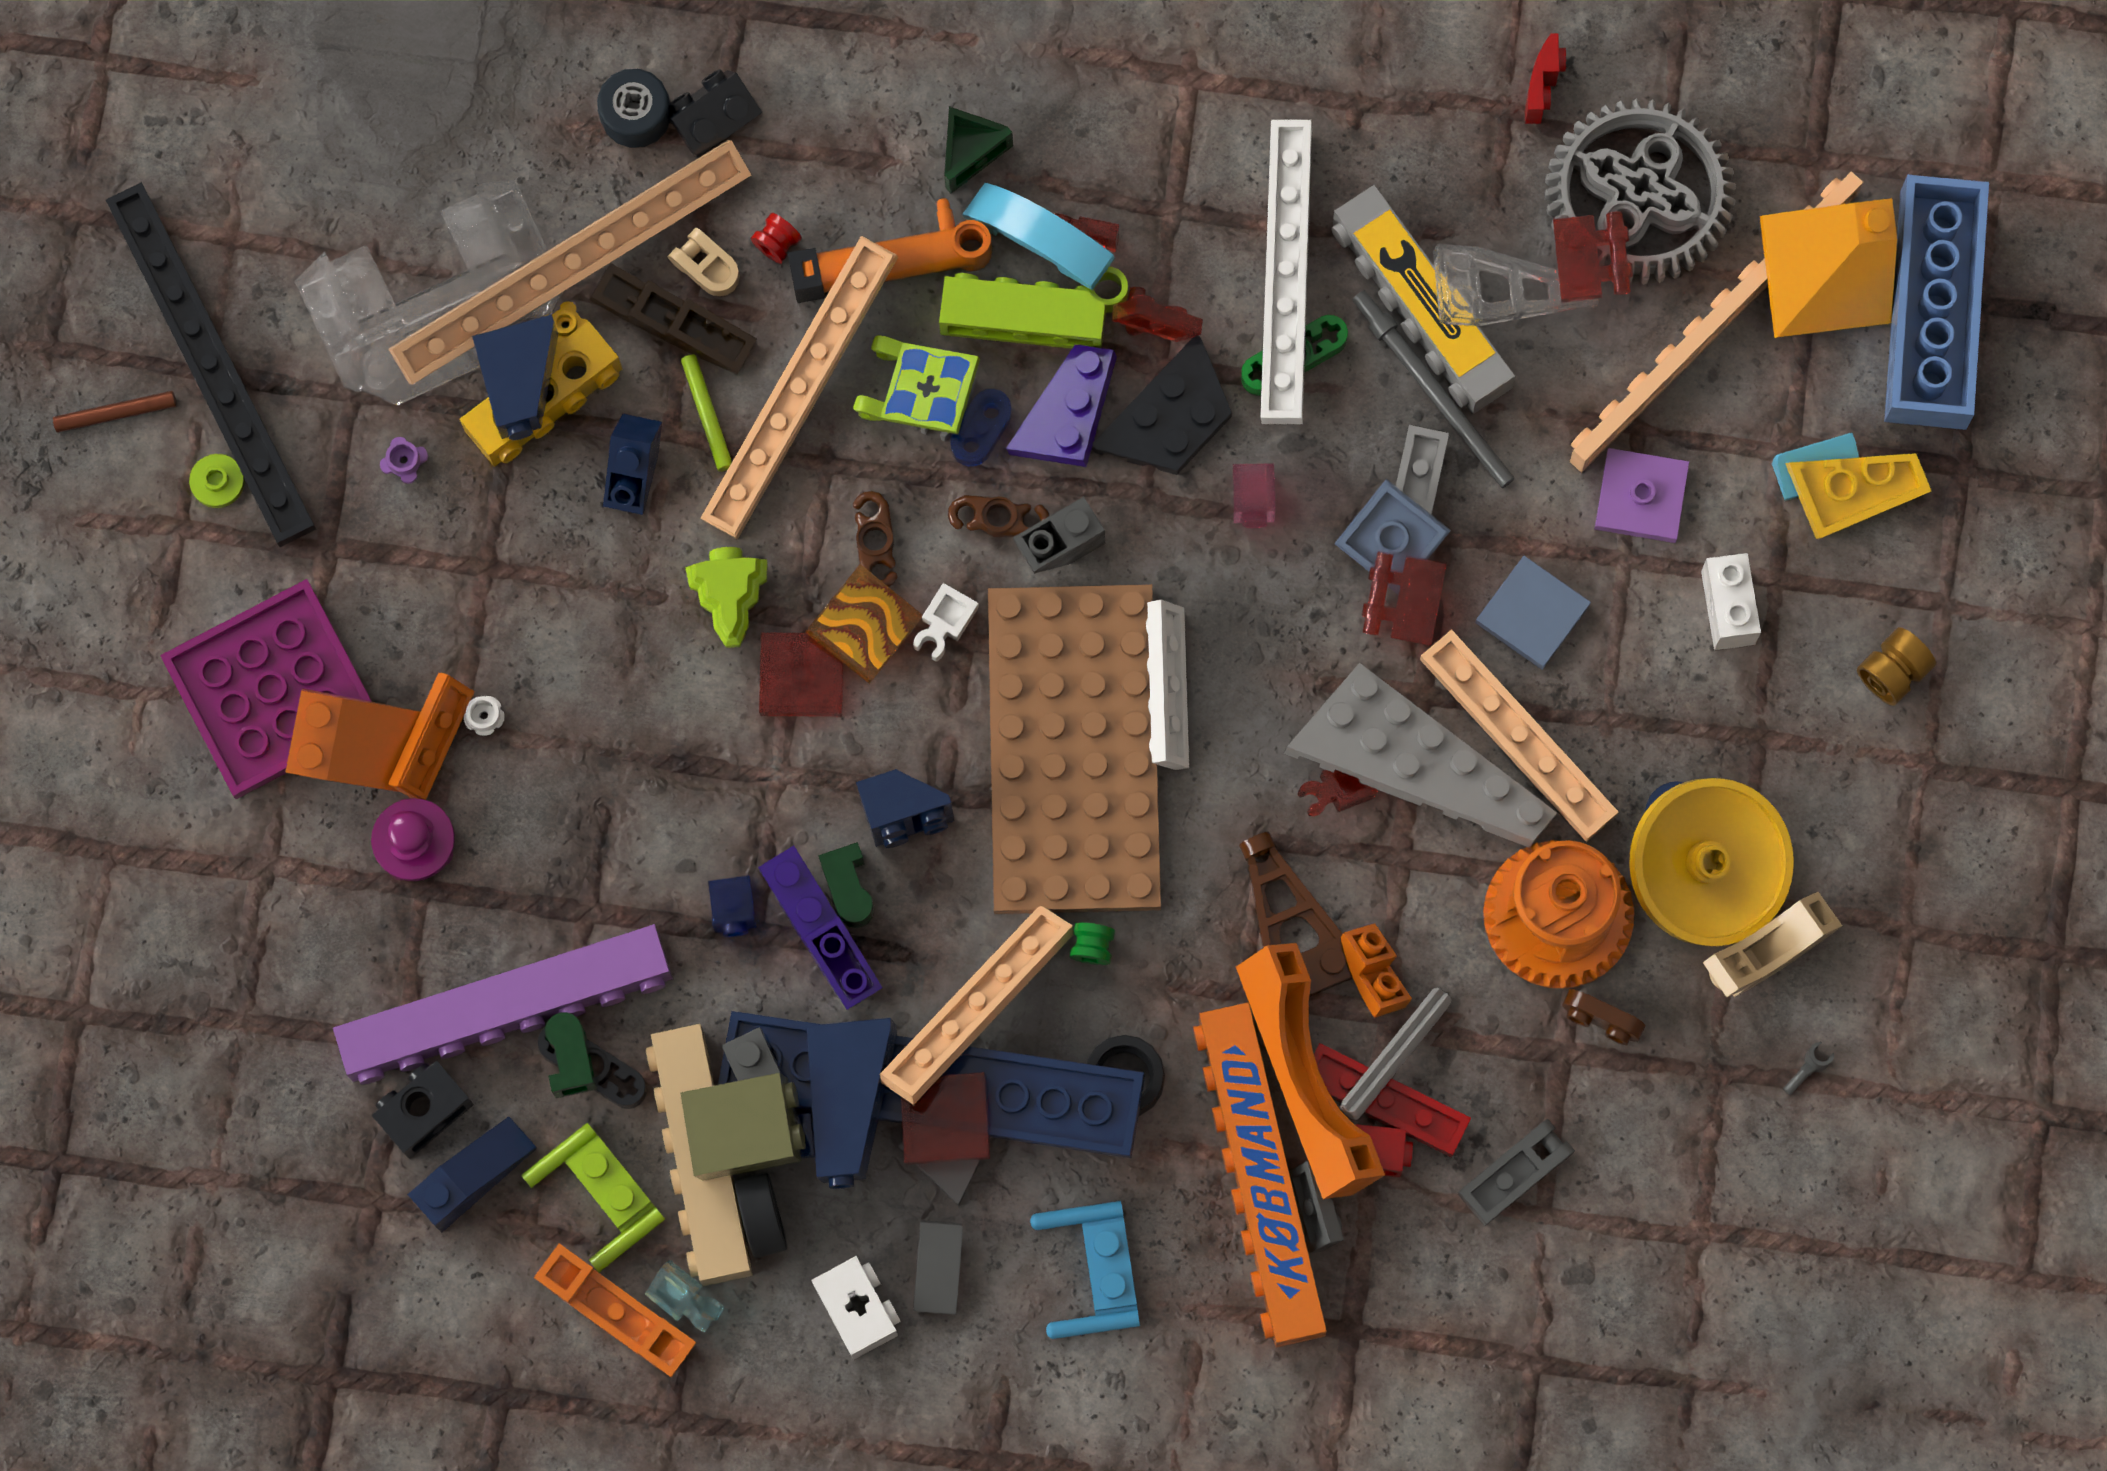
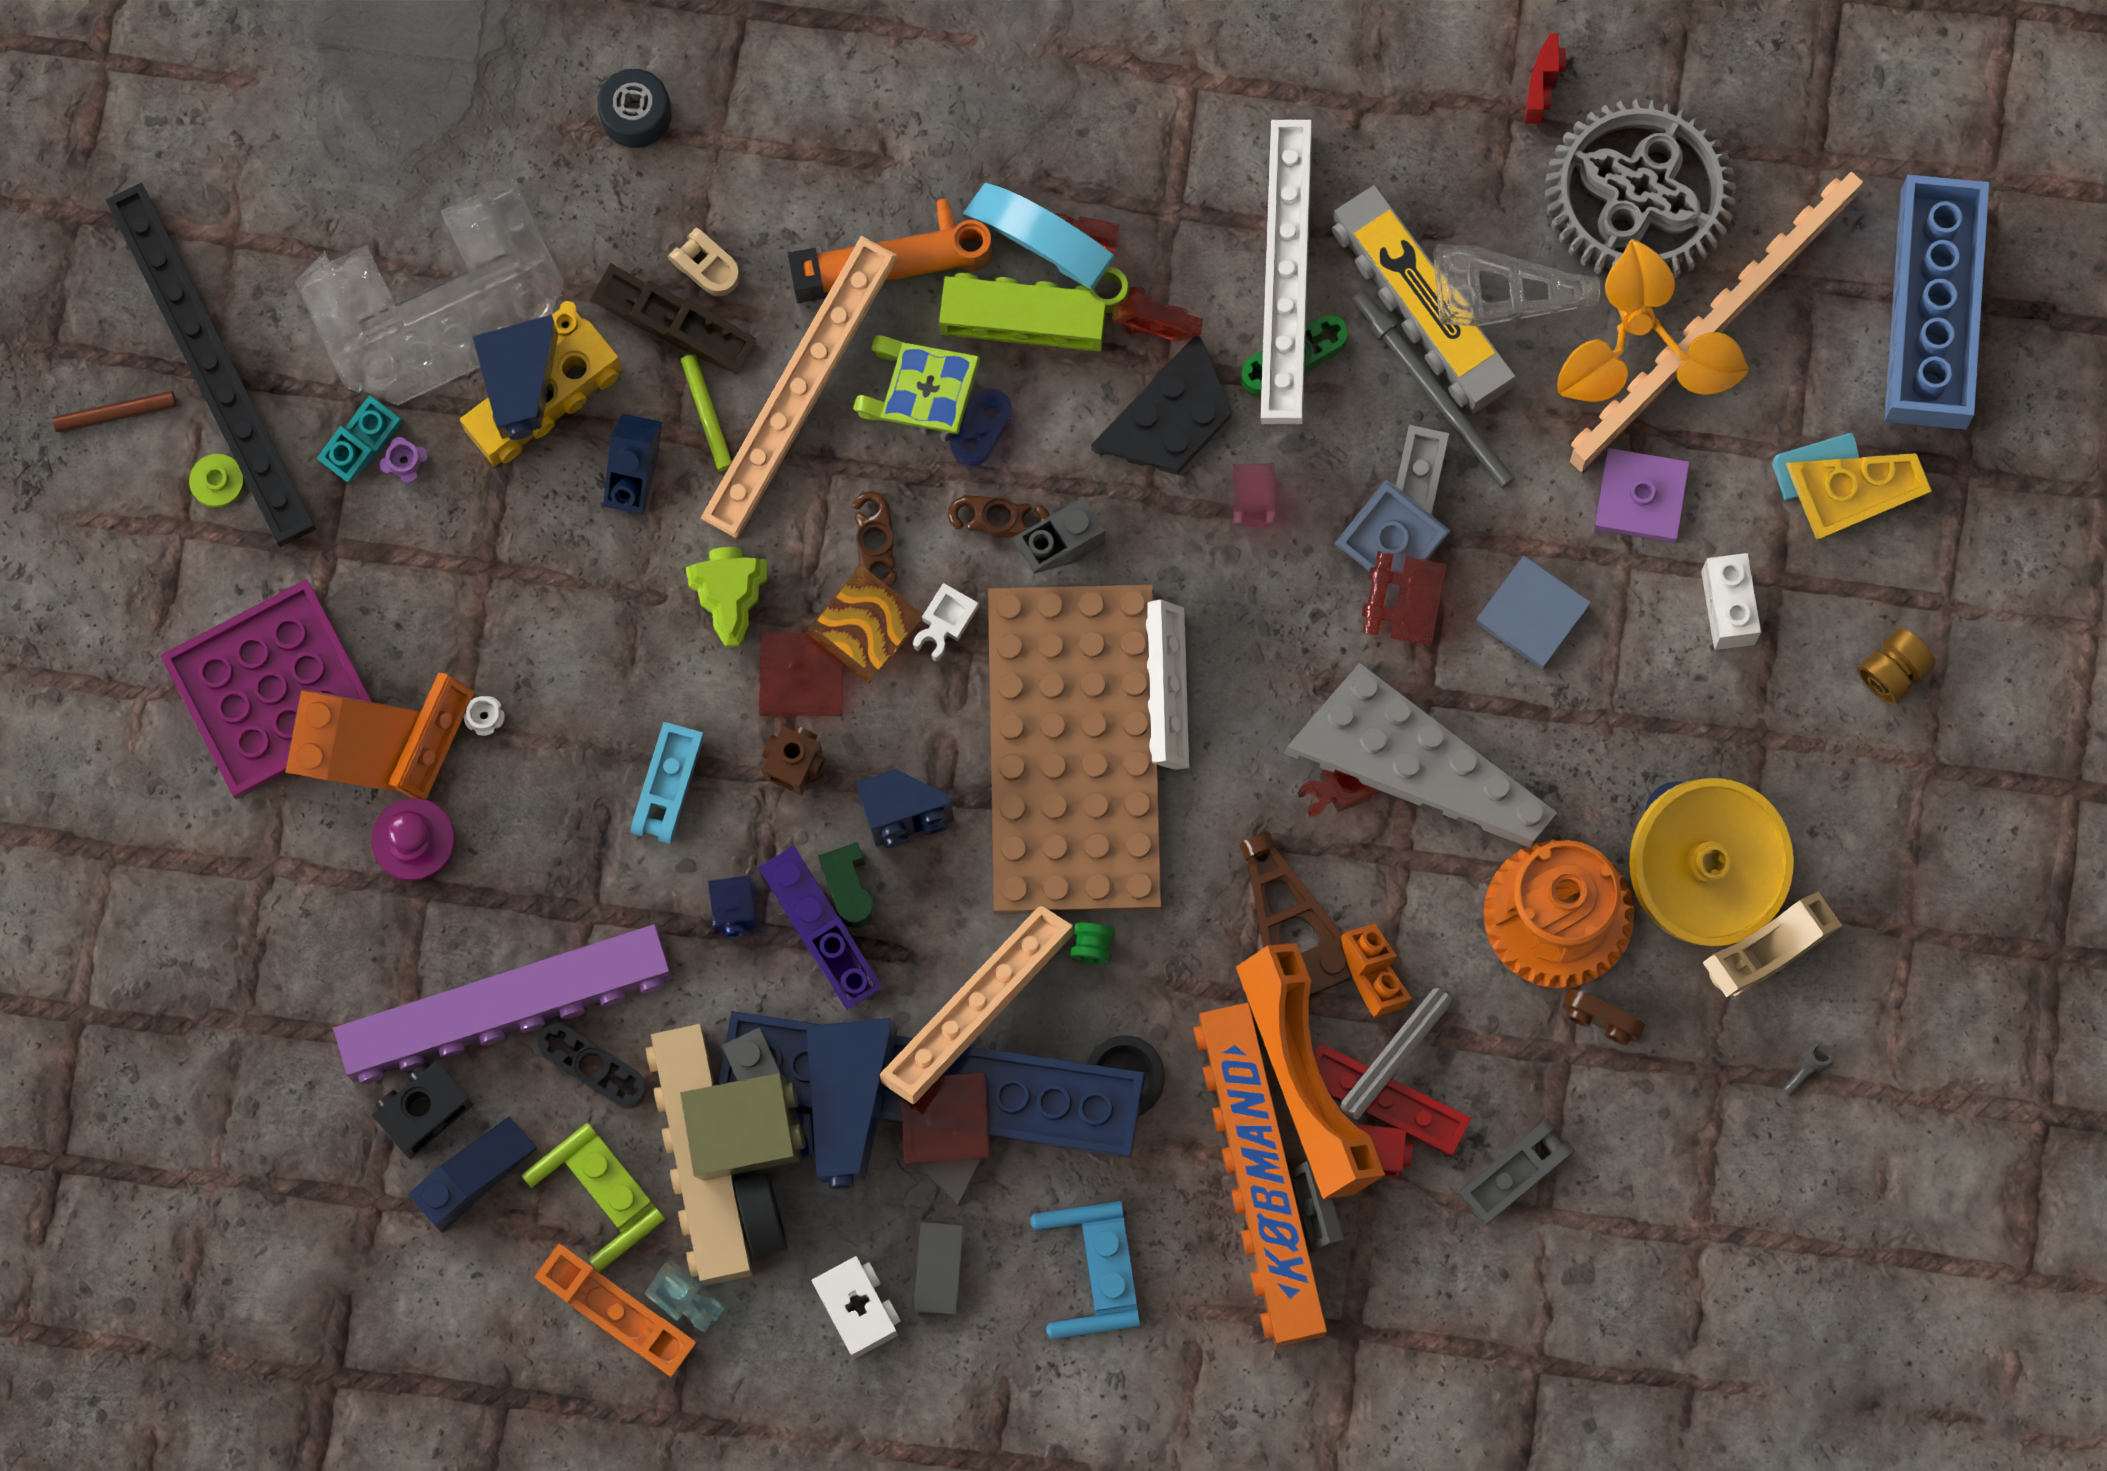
(361, 440): none -> teal slope
(570, 261): light nougat plate -> none
(572, 1054): dark green leg -> none
(667, 781): none -> medium azure plate
(713, 111): black bracket -> none
(776, 238): red wheel -> none
(796, 772): none -> reddish brown brick
(972, 146): dark green slope -> none
(1068, 411): wing -> none
(1519, 735): light nougat plate -> none
(1578, 256): clear red plate -> none
(1633, 287): none -> light orange plant
(1830, 267): light orange slope -> none

